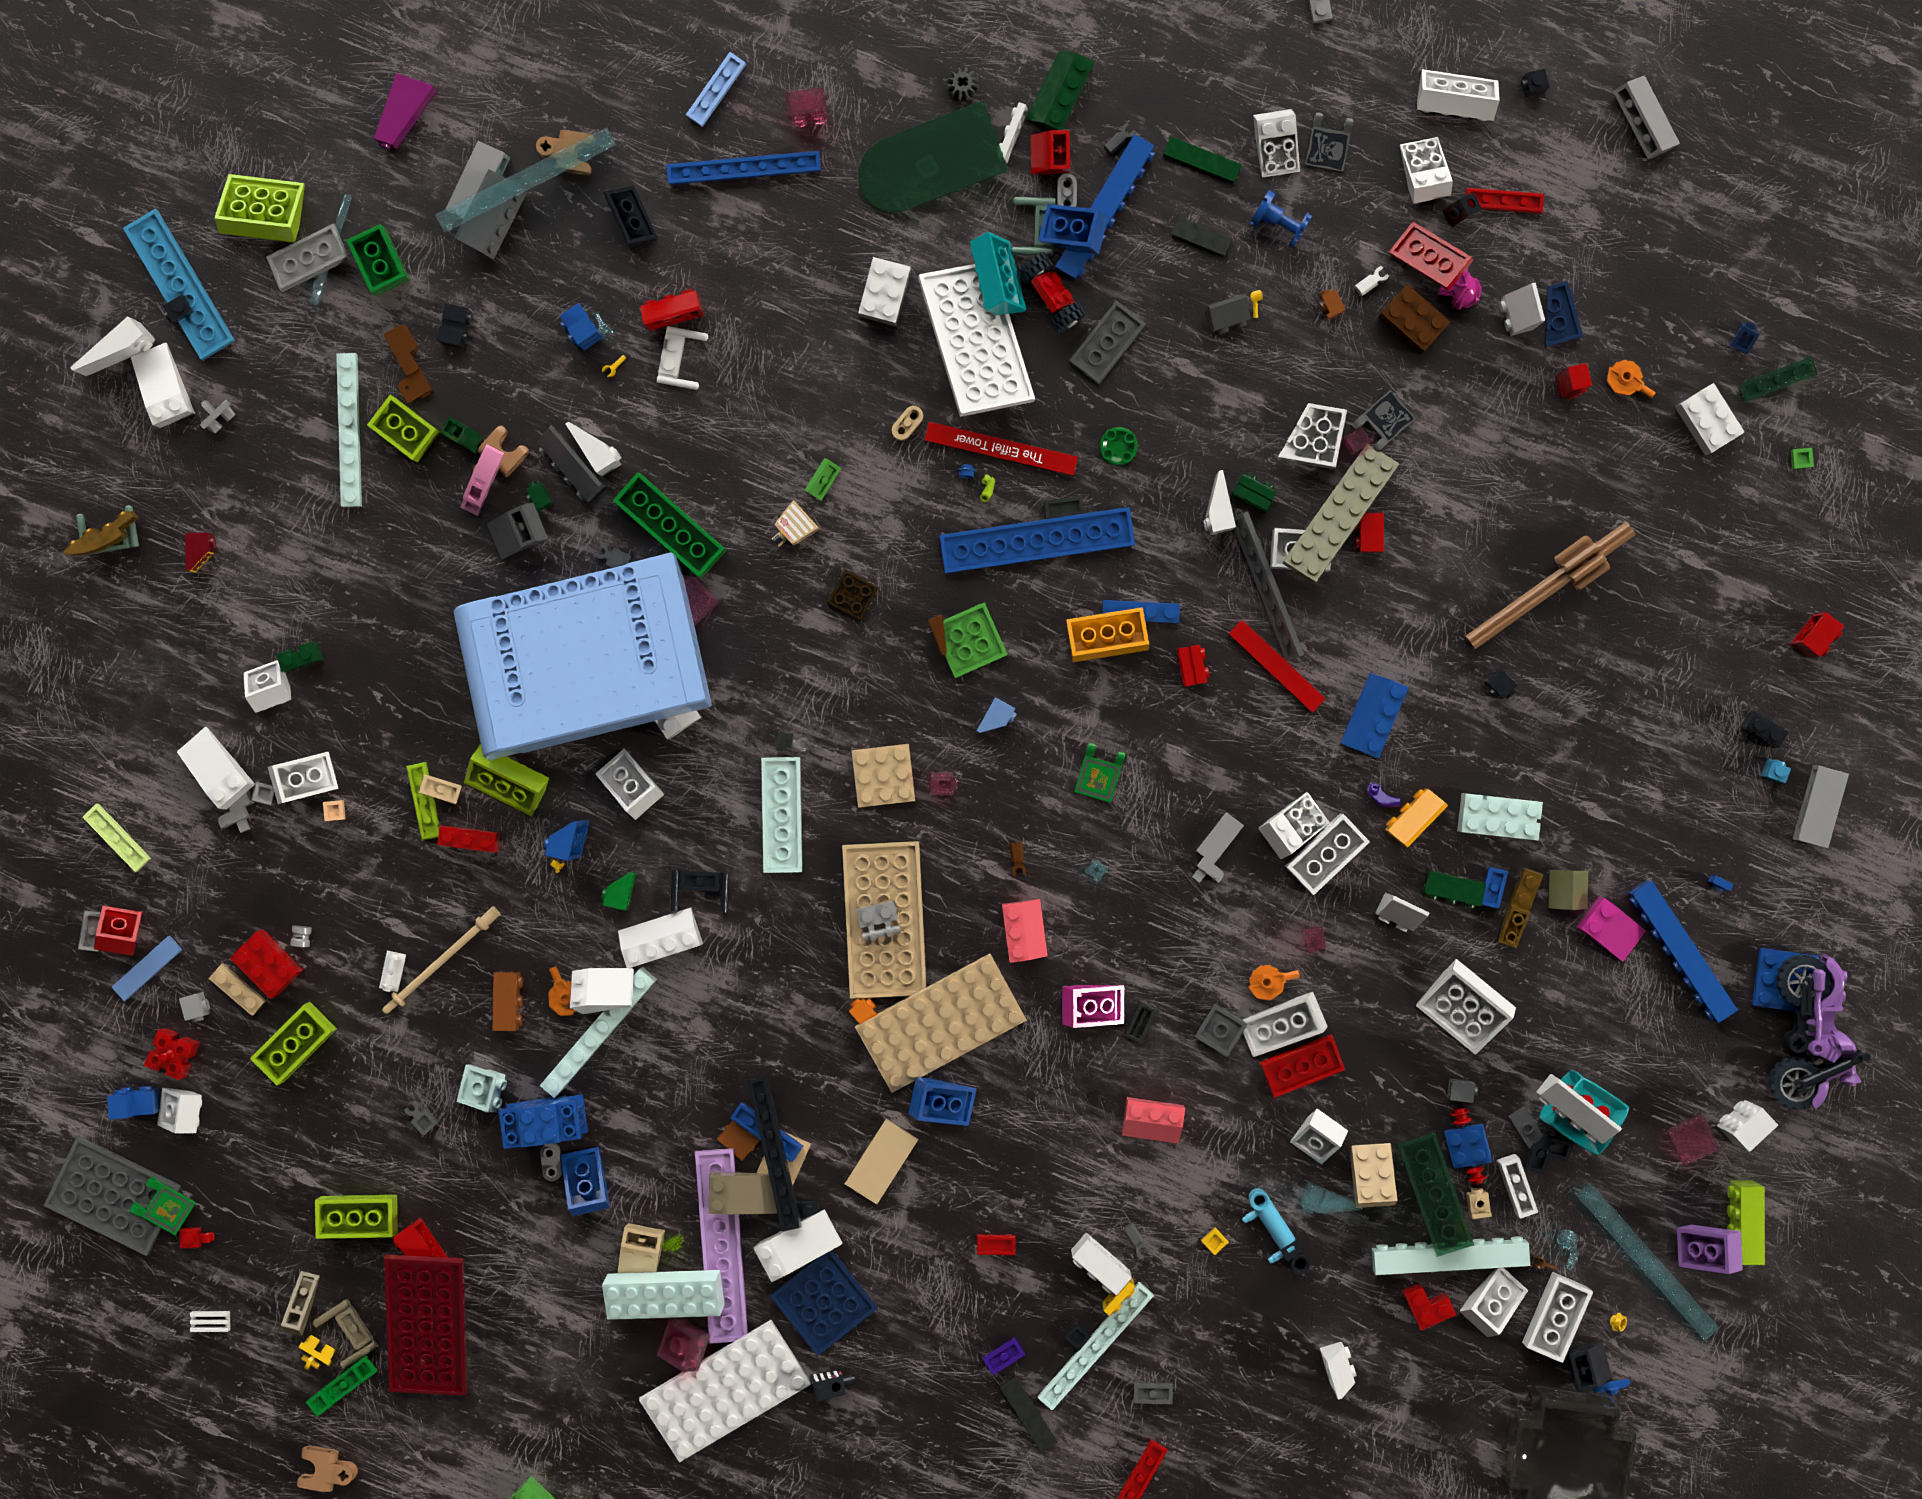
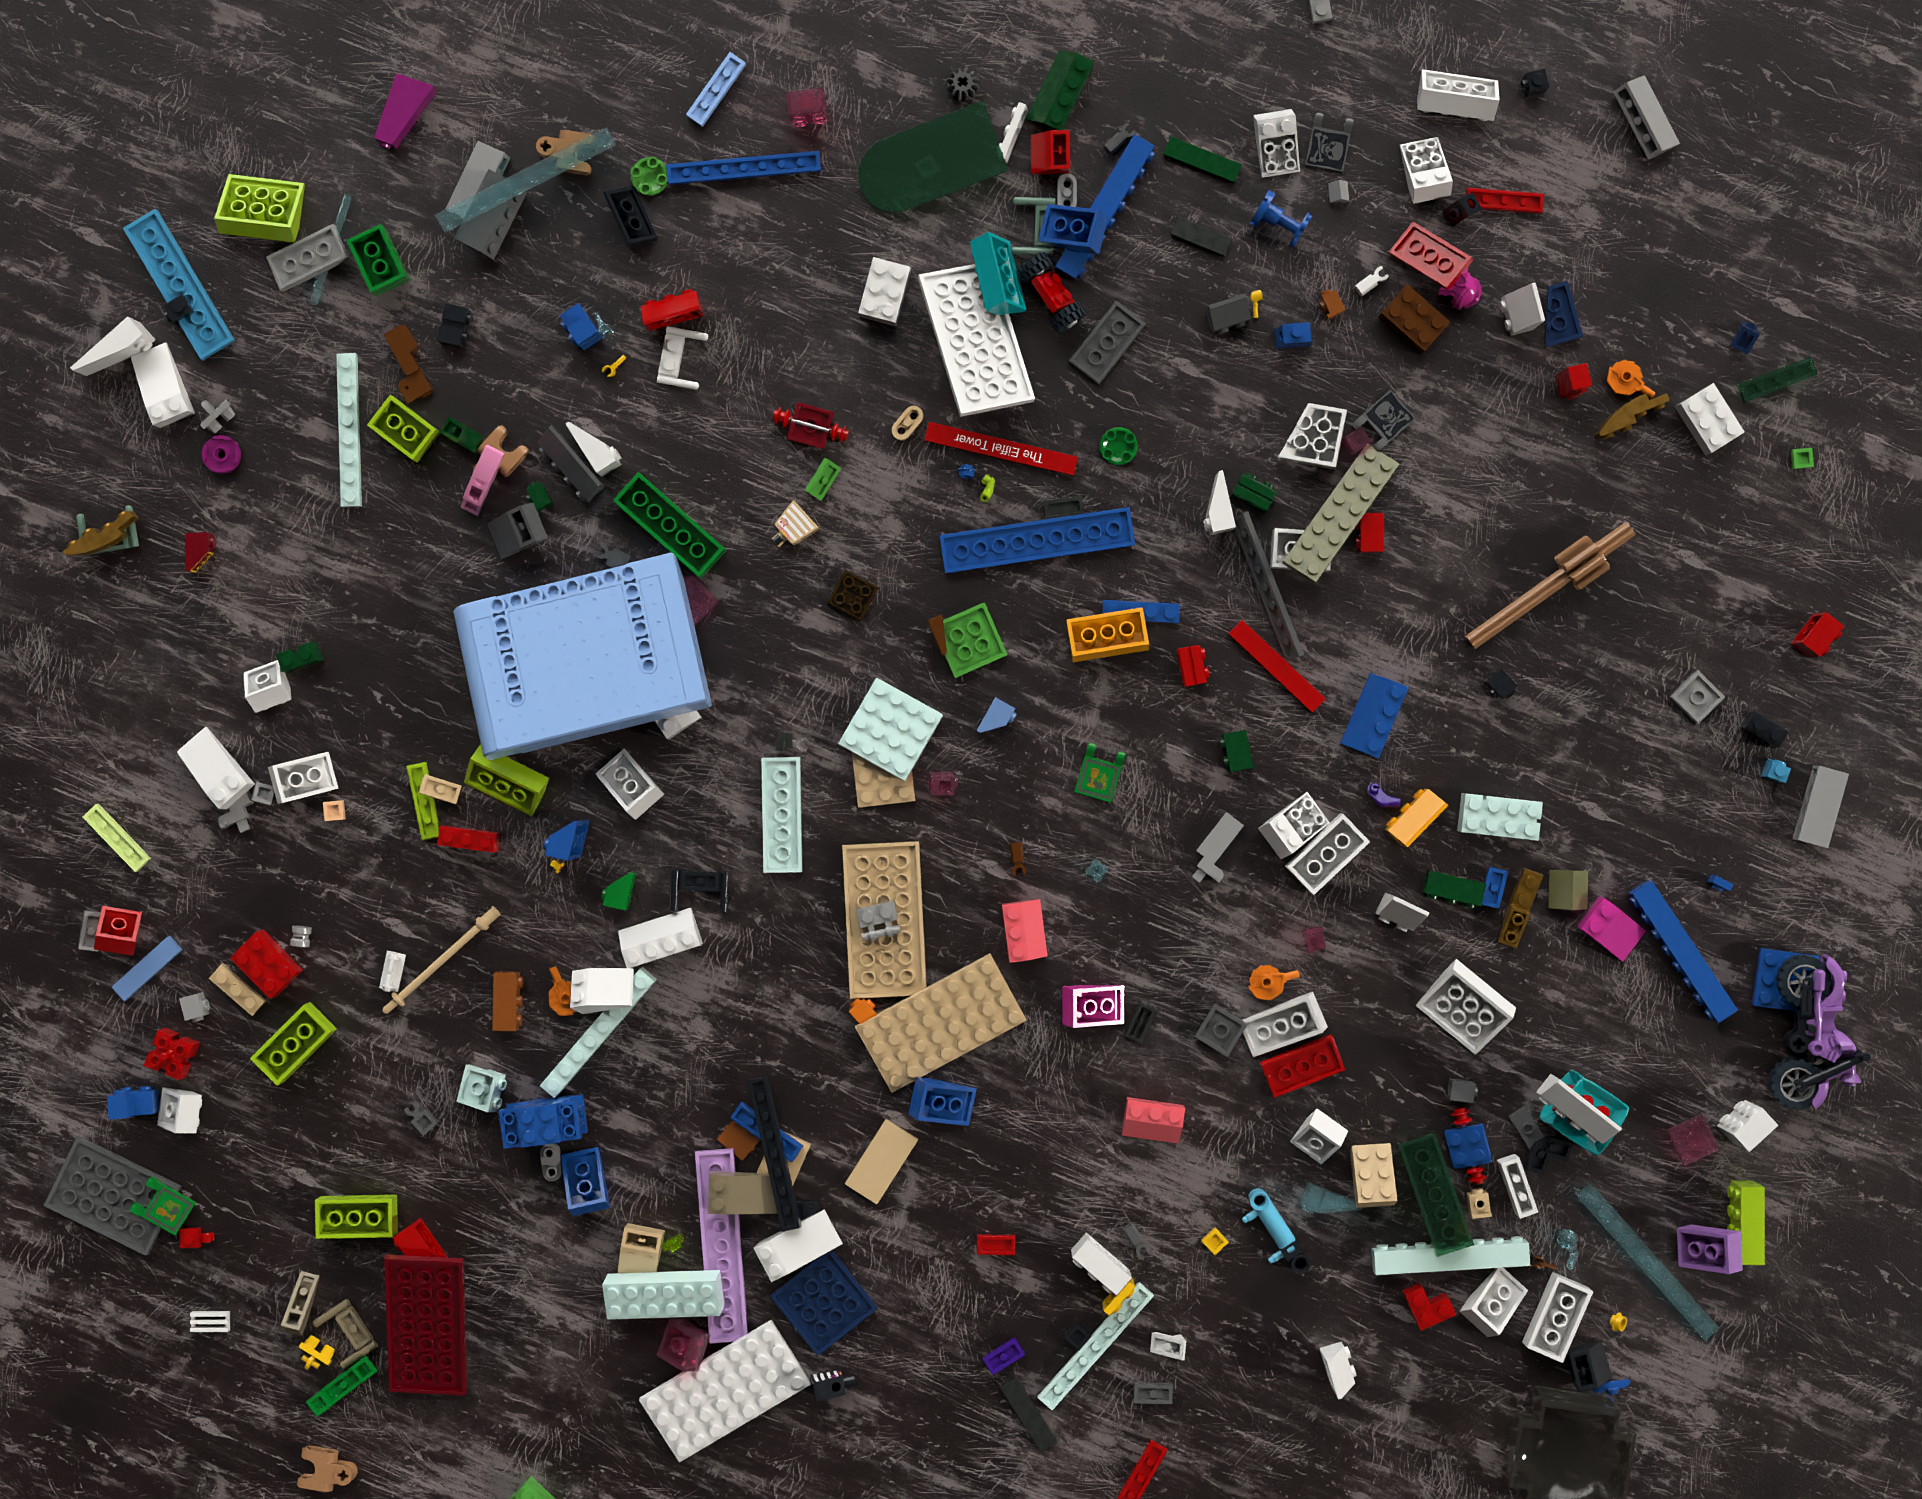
(212, 450): none -> magenta plate
(649, 176): none -> bright green dish
(810, 425): none -> dark red plate
(890, 729): none -> light aqua plate
(1168, 1345): none -> white slope
(1237, 751): none -> dark green brick
(1293, 335): none -> blue torso
(1338, 191): none -> light grey slope
(1624, 416): none -> pearl gold slope
(1697, 697): none -> light grey tile

